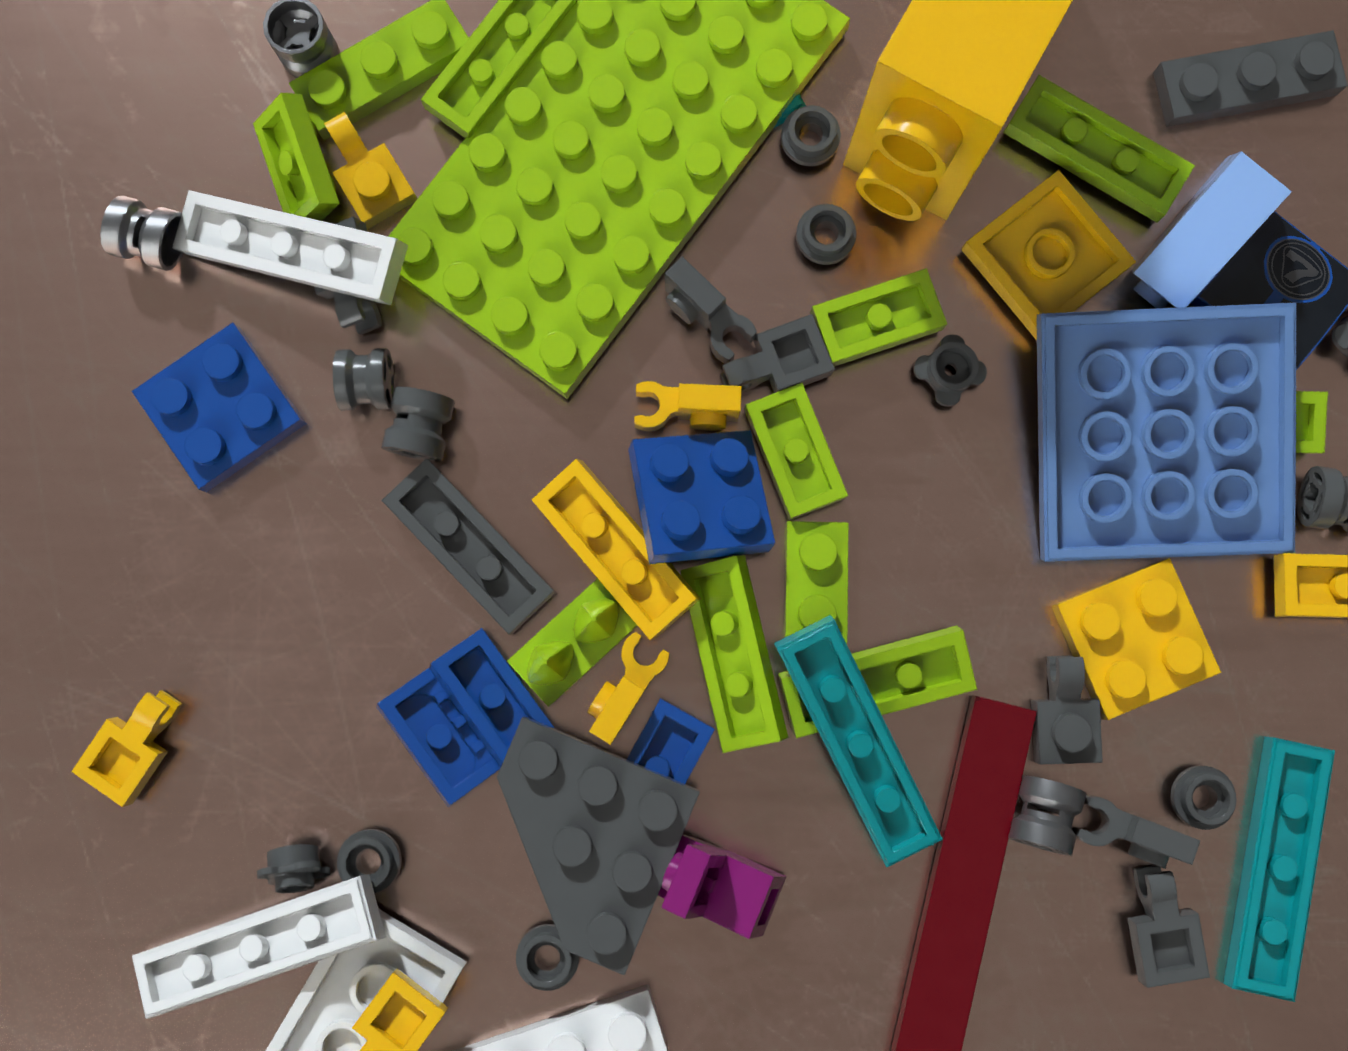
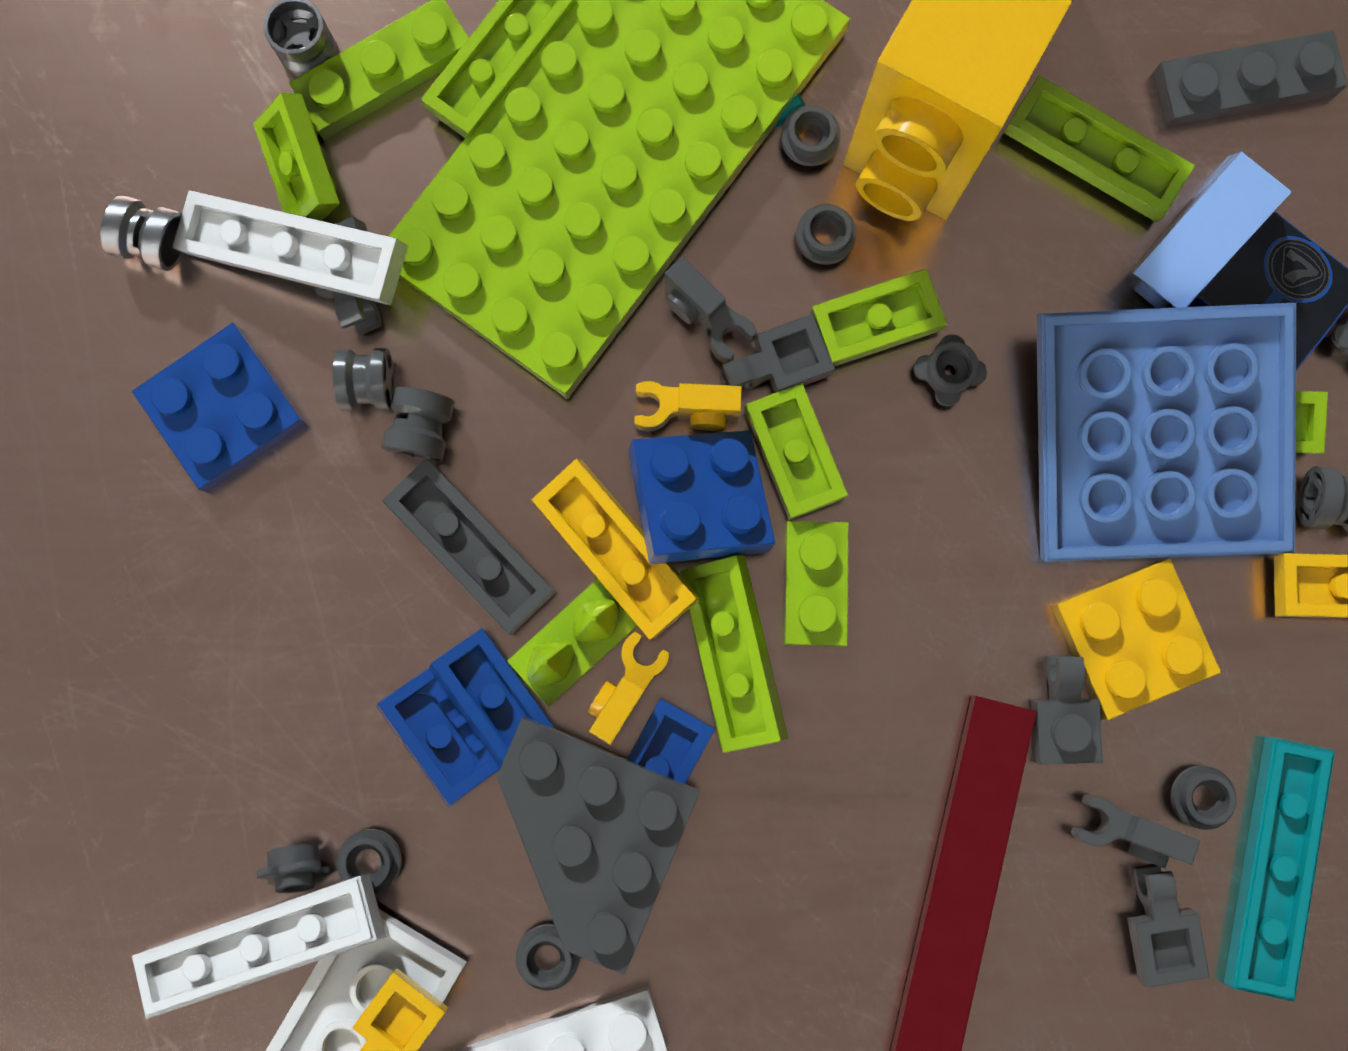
(124, 753): yellow plate -> none
(371, 177): yellow plate -> none
(720, 887): magenta brick -> none
(858, 740): teal tile -> none
(900, 675): lime plate -> none
(1044, 829): flat silver wheel -> none
(1048, 252): yellow plate -> none

